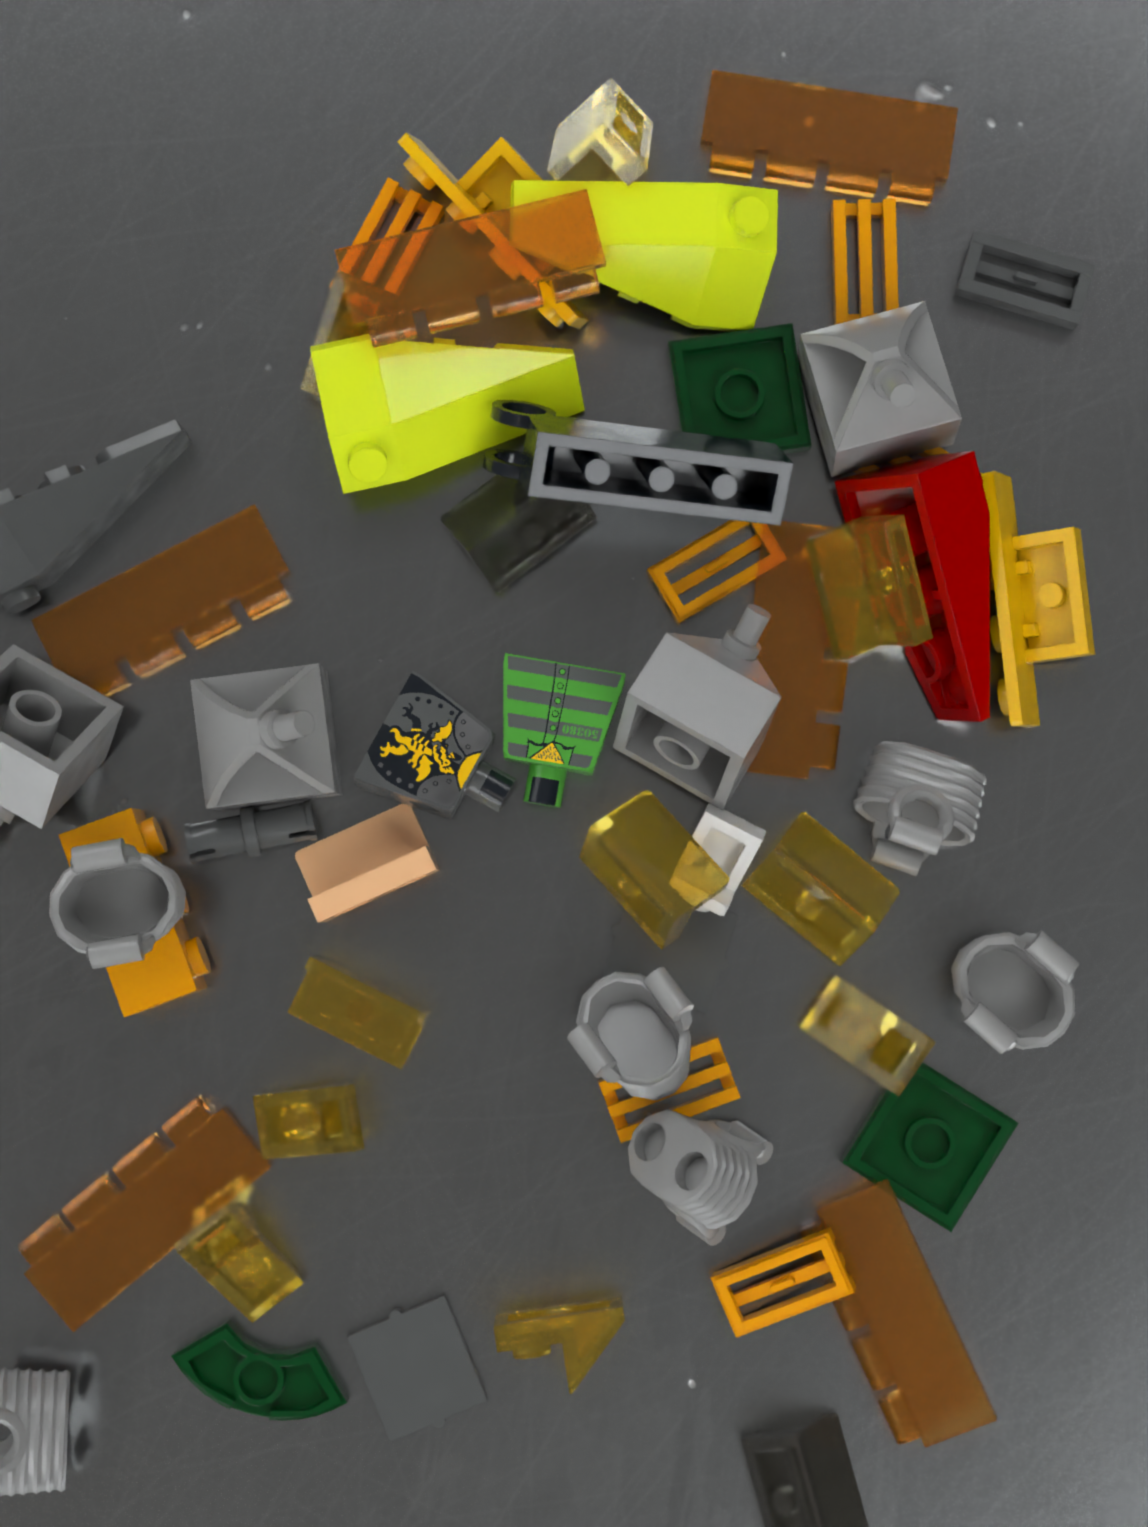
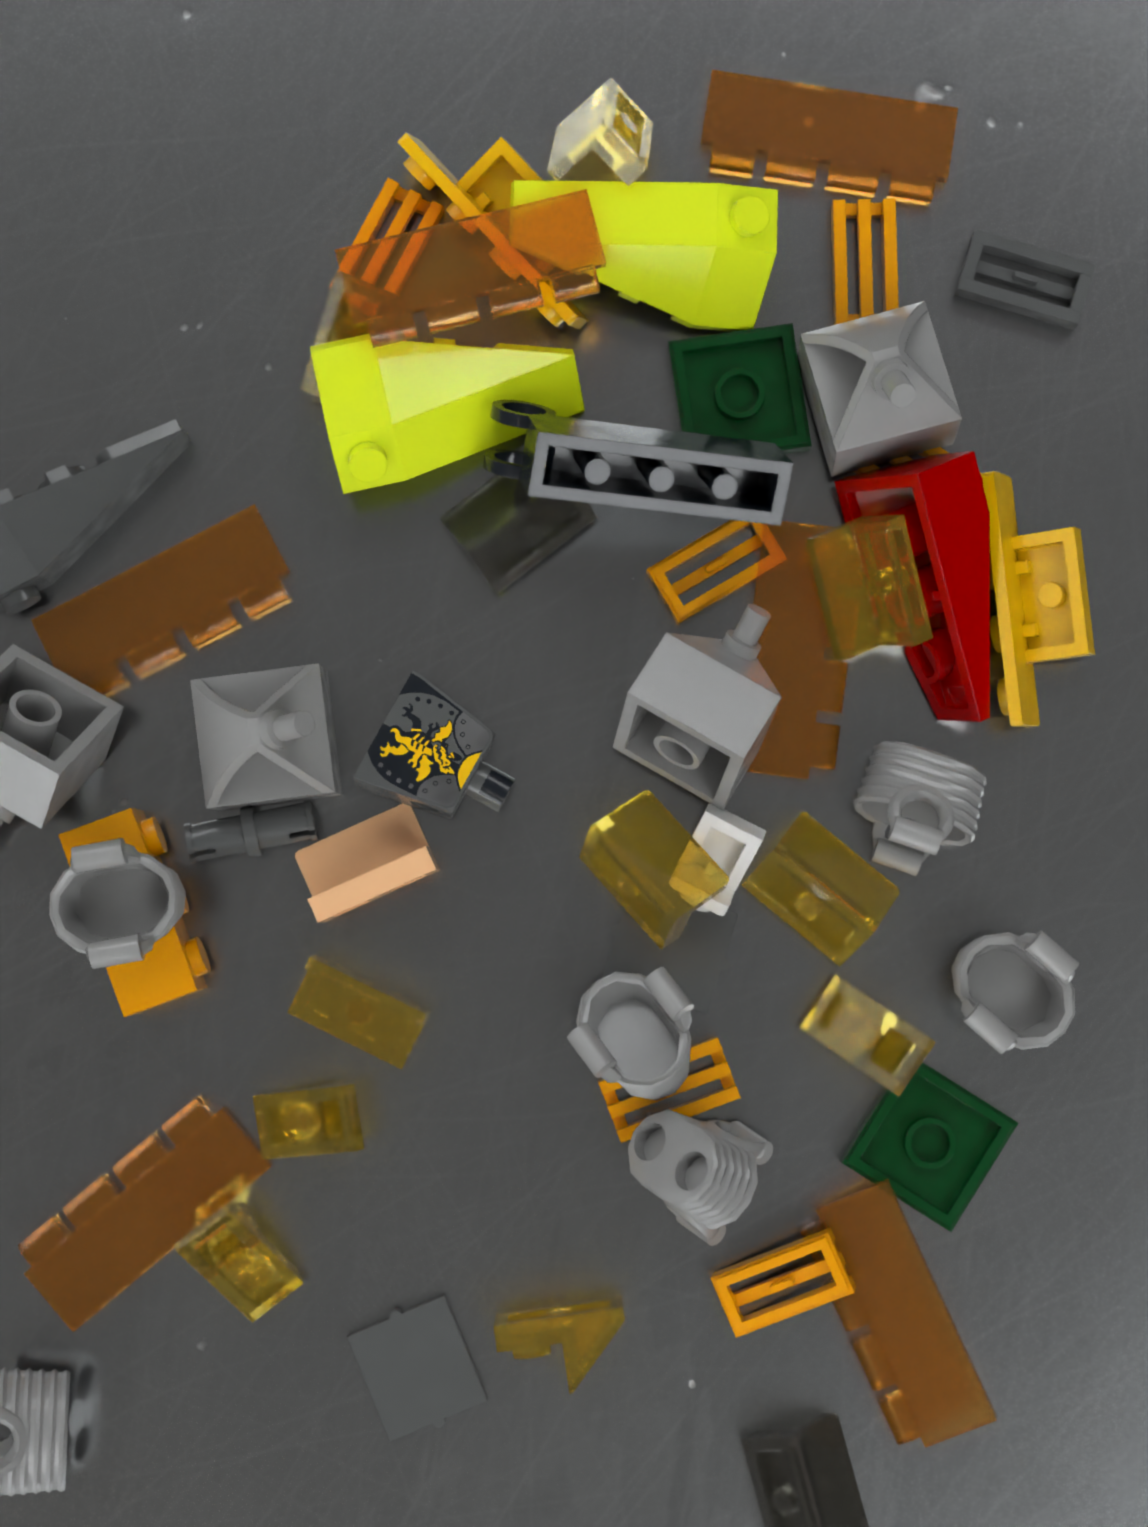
(260, 1379): dark green tile -> none
(555, 721): torso -> none

